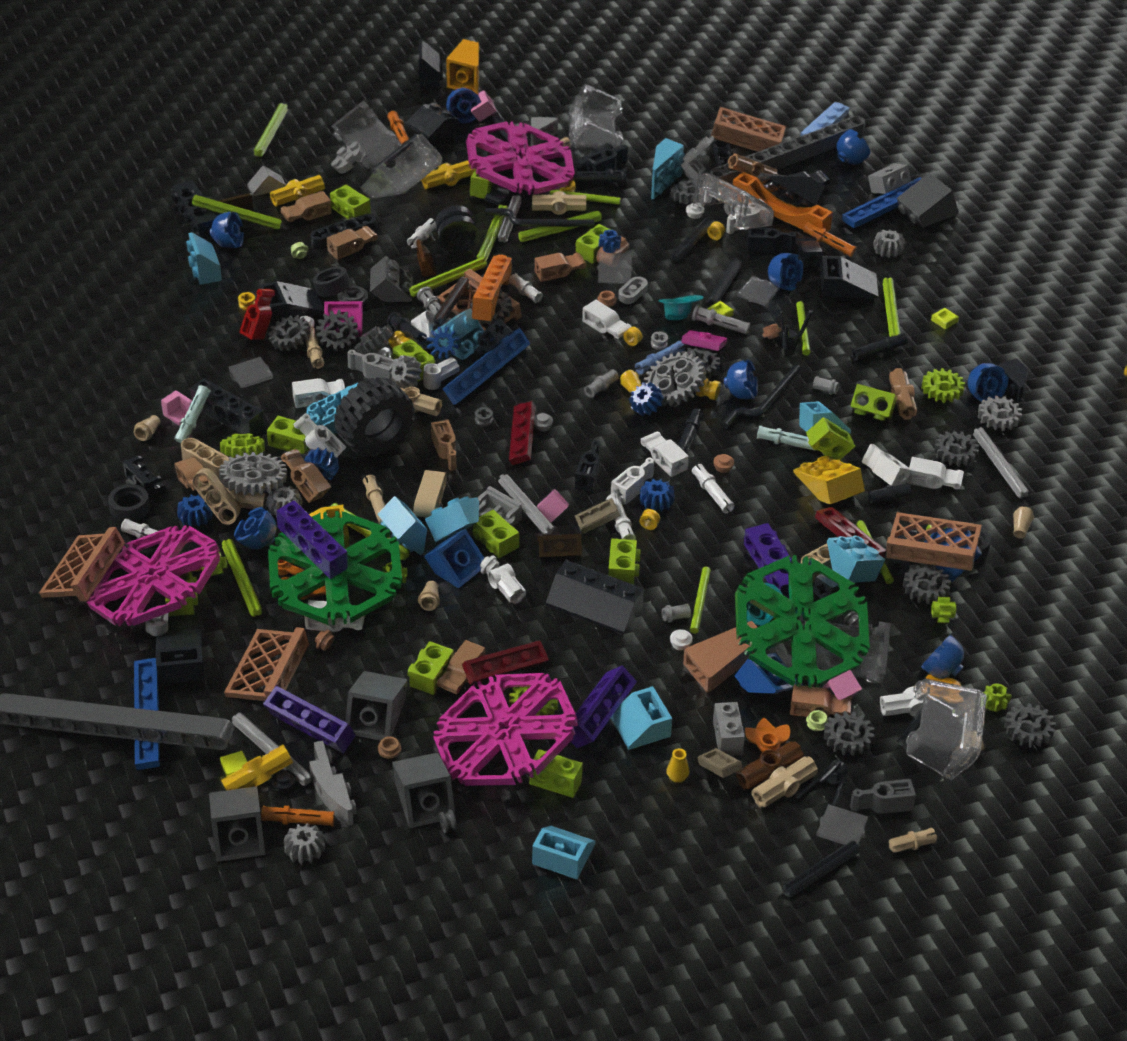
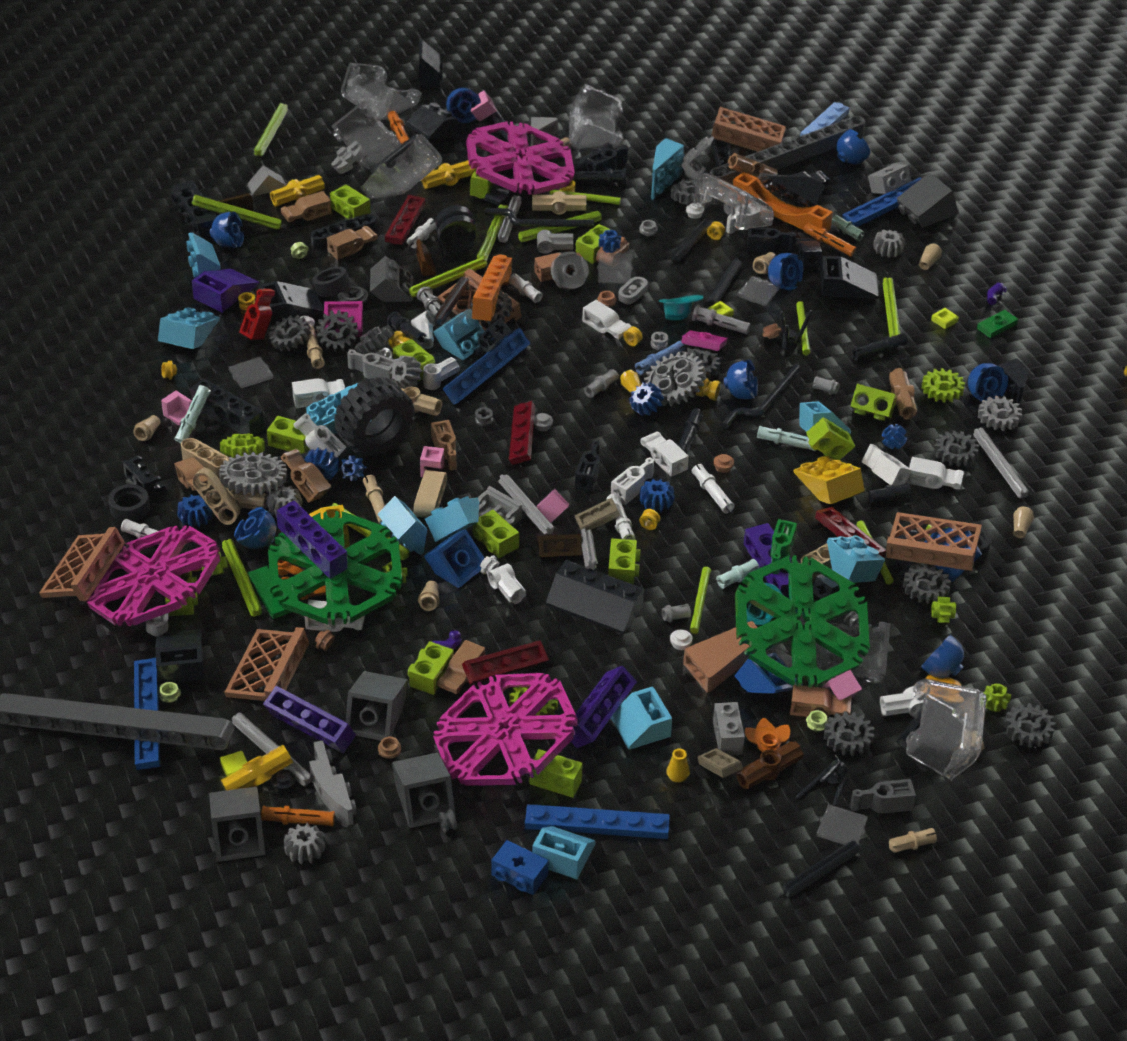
(169, 370): none -> yellow plate
(169, 692): none -> yellowish green plate
(187, 328): none -> medium azure slope
(221, 287): none -> dark purple slope
(261, 583): none -> green tile
(347, 468): none -> blue gear
(367, 84): none -> clear windscreen
(405, 219): none -> dark red plate
(431, 458): none -> bright pink panel
(442, 336): blue gear -> none
(452, 642): none -> dark purple arm
(464, 66): light orange slope -> none
(519, 867): none -> blue brick
(548, 242): none -> light grey piece
(574, 261): none -> light grey plate
(588, 549): none -> light grey axle
(598, 821): none -> blue plate
(648, 228): none -> light grey plate
(737, 573): none -> light aqua pin
(762, 263): none -> tan cone
(782, 542): none -> green piece
(784, 781): tan piece -> none
(847, 228): none -> sand green axle
(894, 436): none -> blue gear
(930, 256): none -> tan cone
(992, 293): none -> dark purple arm
(997, 323): none -> green plate

